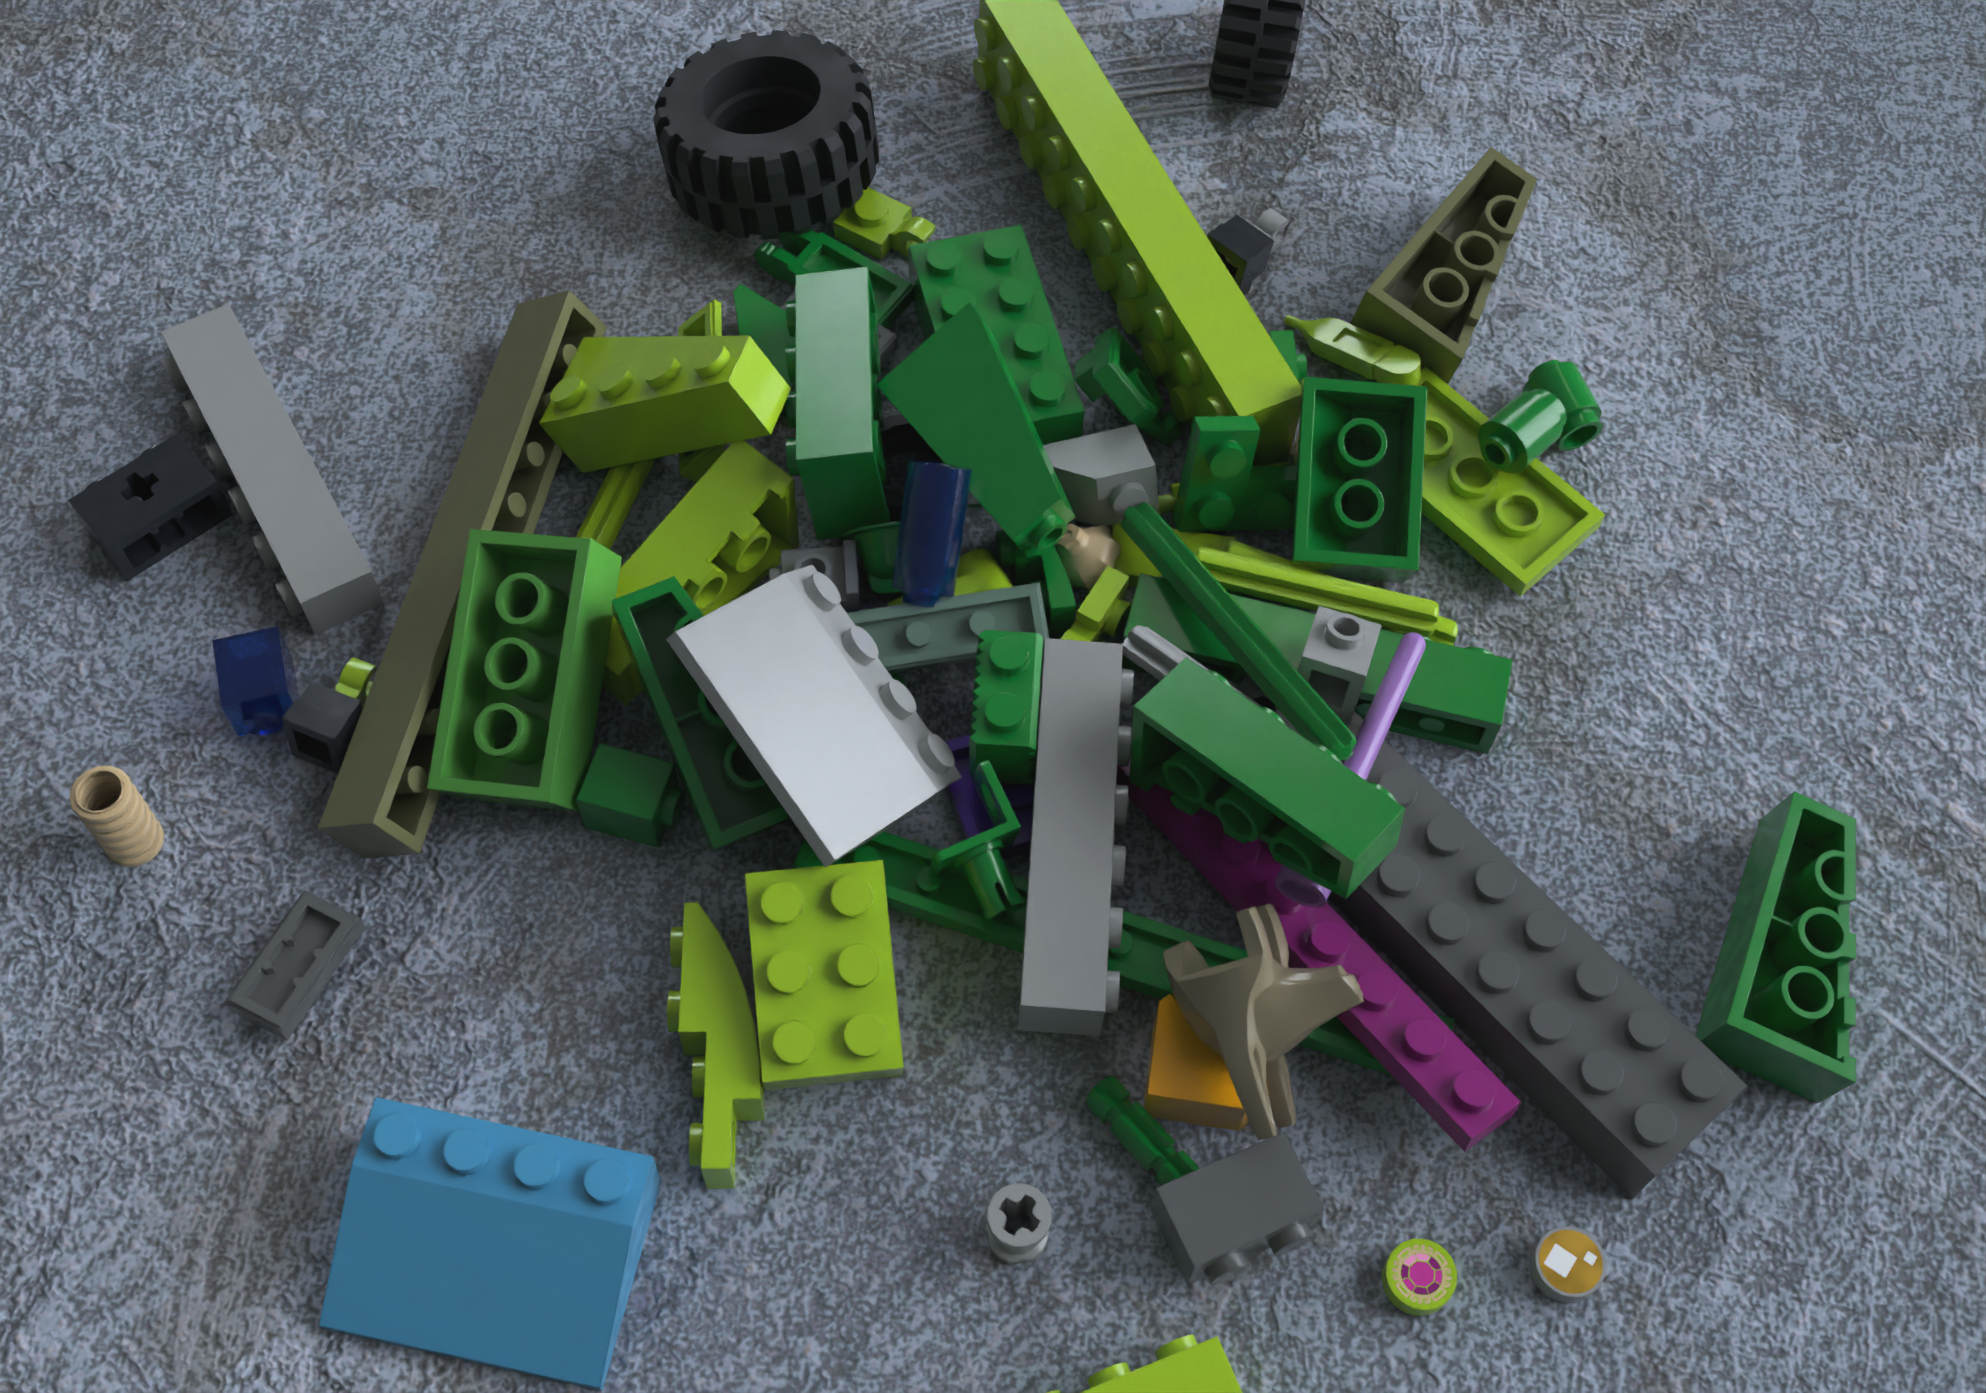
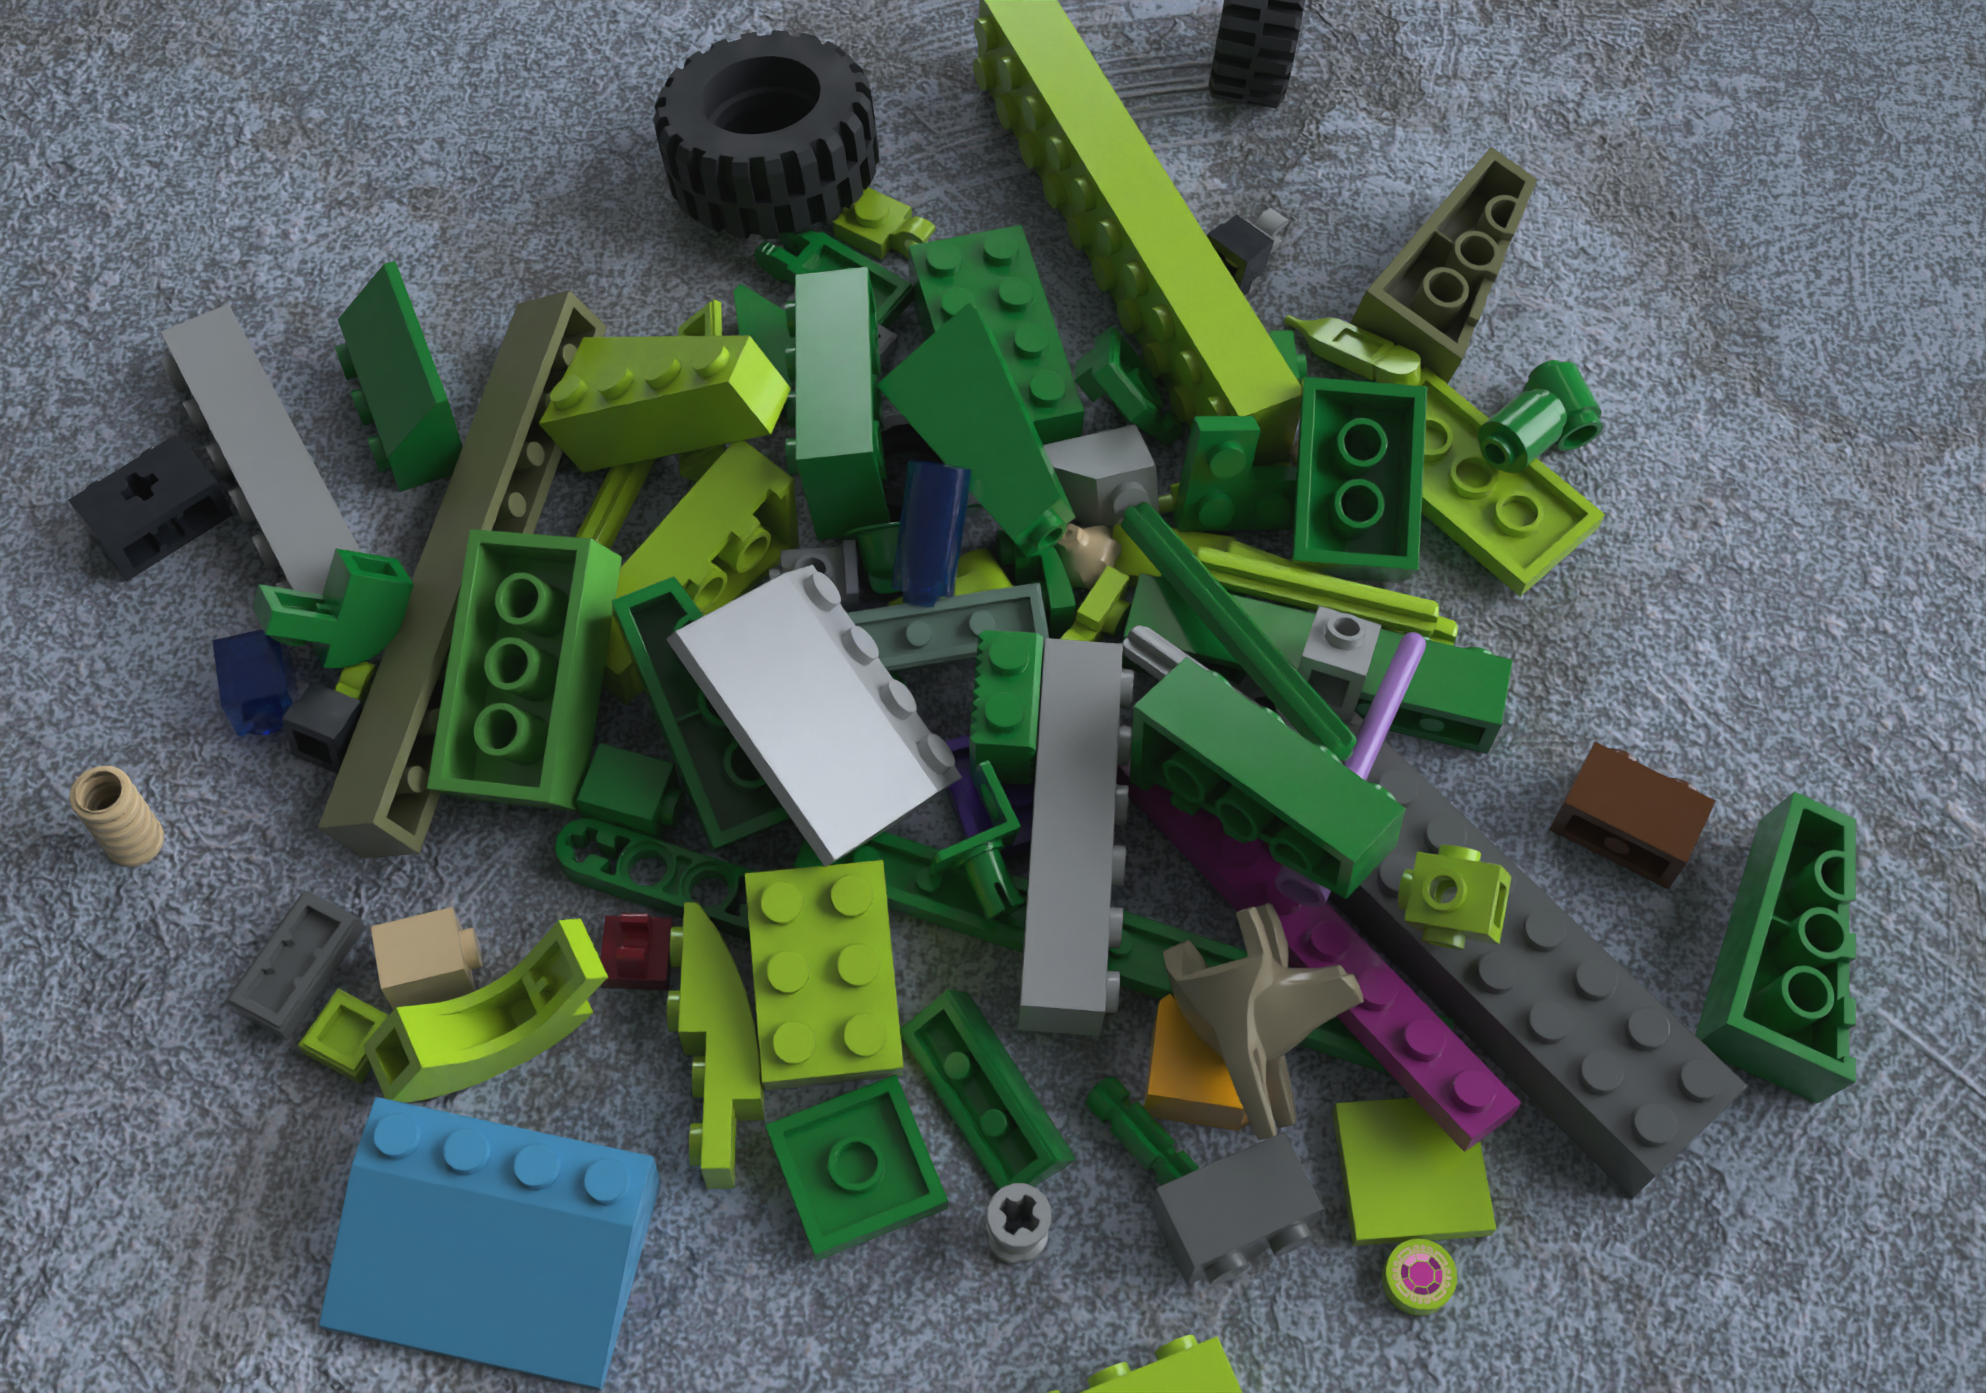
(340, 1034): none -> lime tile
(352, 617): none -> green brick
(398, 383): none -> green slope
(425, 958): none -> tan brick
(477, 1036): none -> lime arch
(636, 952): none -> dark red tile
(668, 895): none -> green beam
(856, 1167): none -> green plate
(985, 1092): none -> green slope
(1408, 1175): none -> lime tile
(1475, 910): none -> lime brick
(1567, 1264): tile -> none
(1633, 815): none -> reddish brown brick

